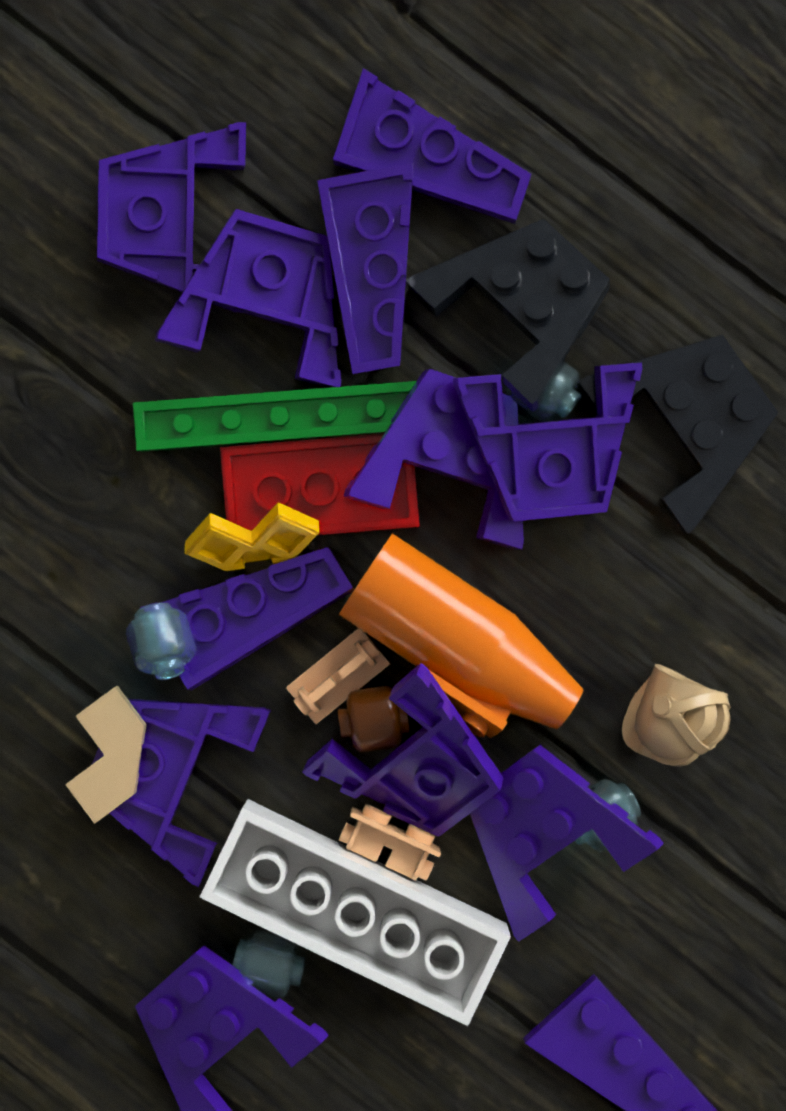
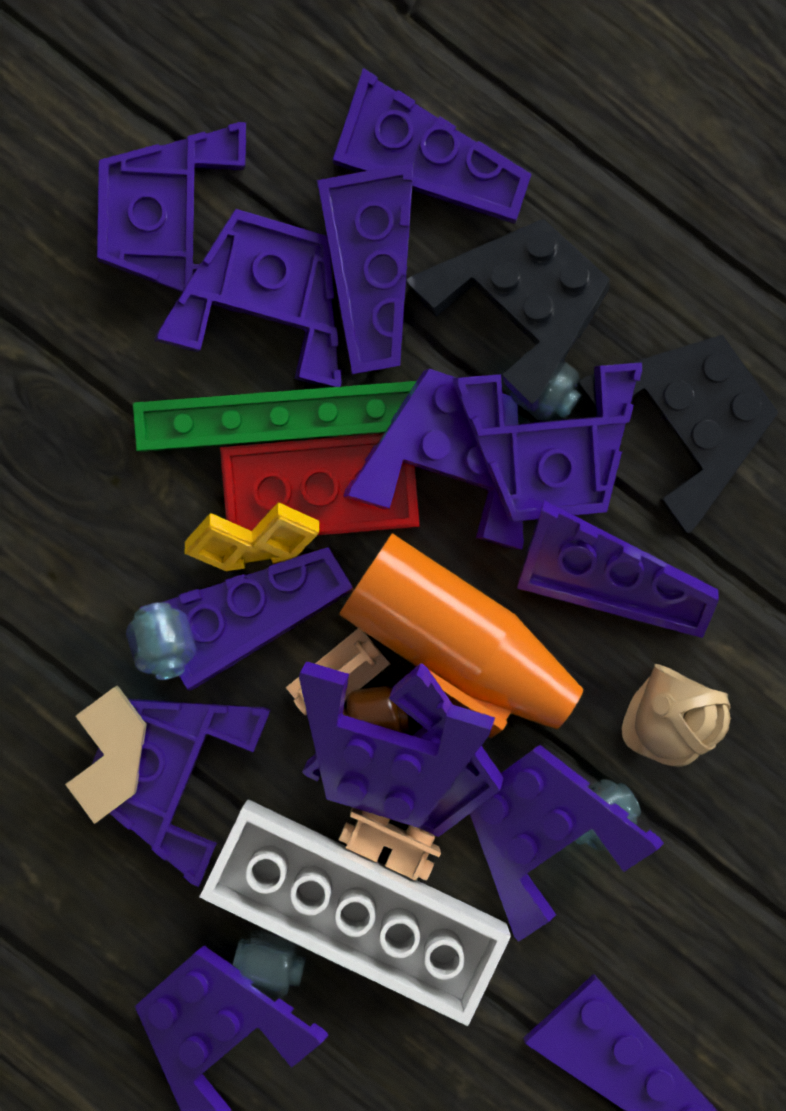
(379, 766): none -> dark purple wing
(599, 571): none -> dark purple wing

